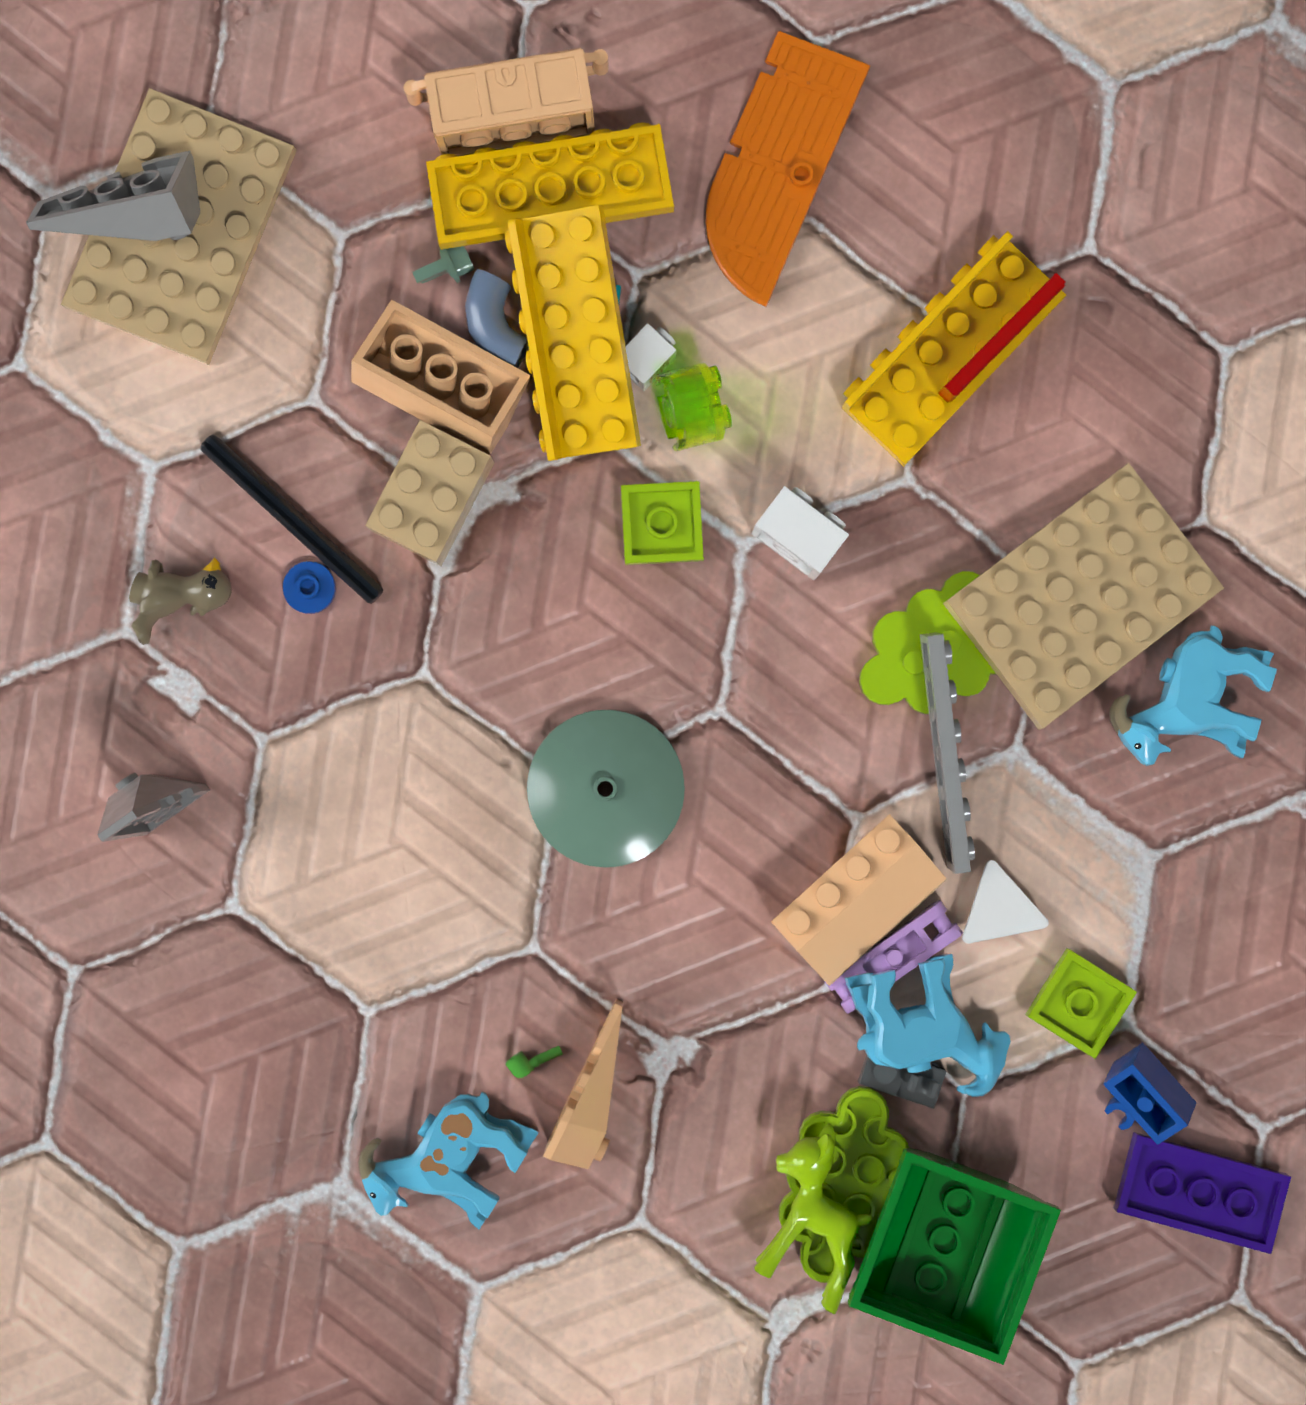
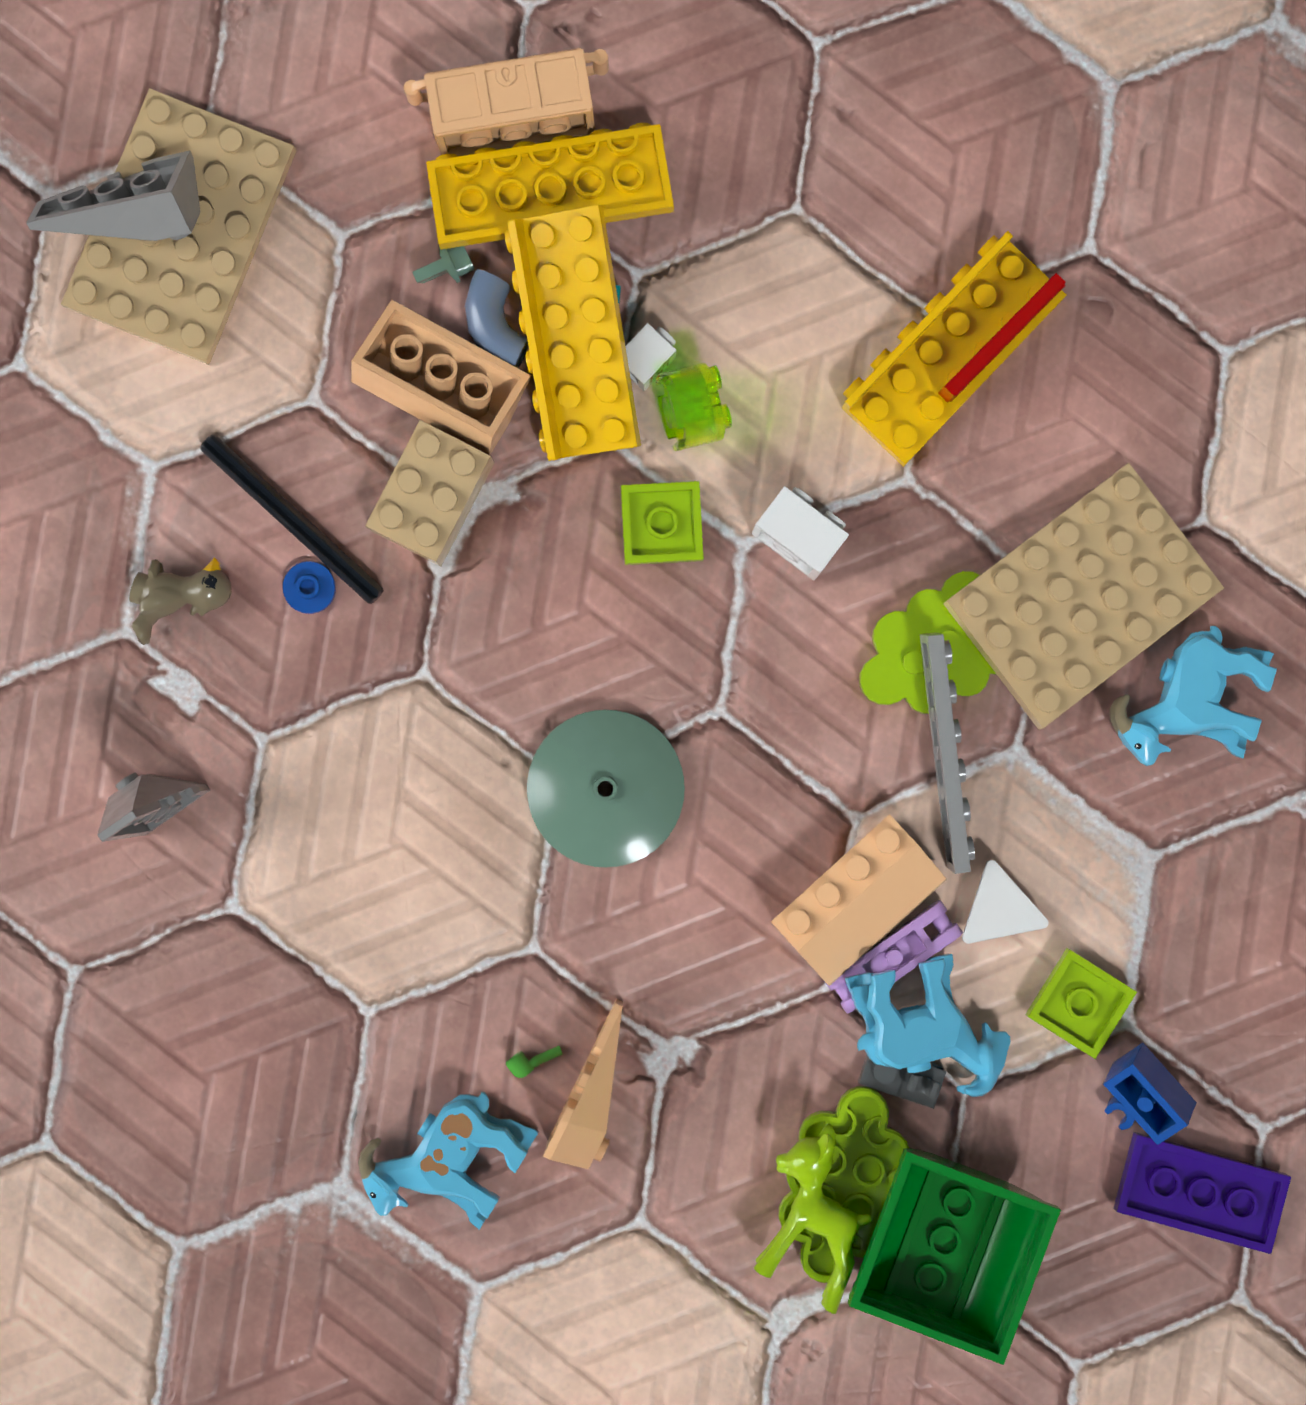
(785, 150): orange door -> none

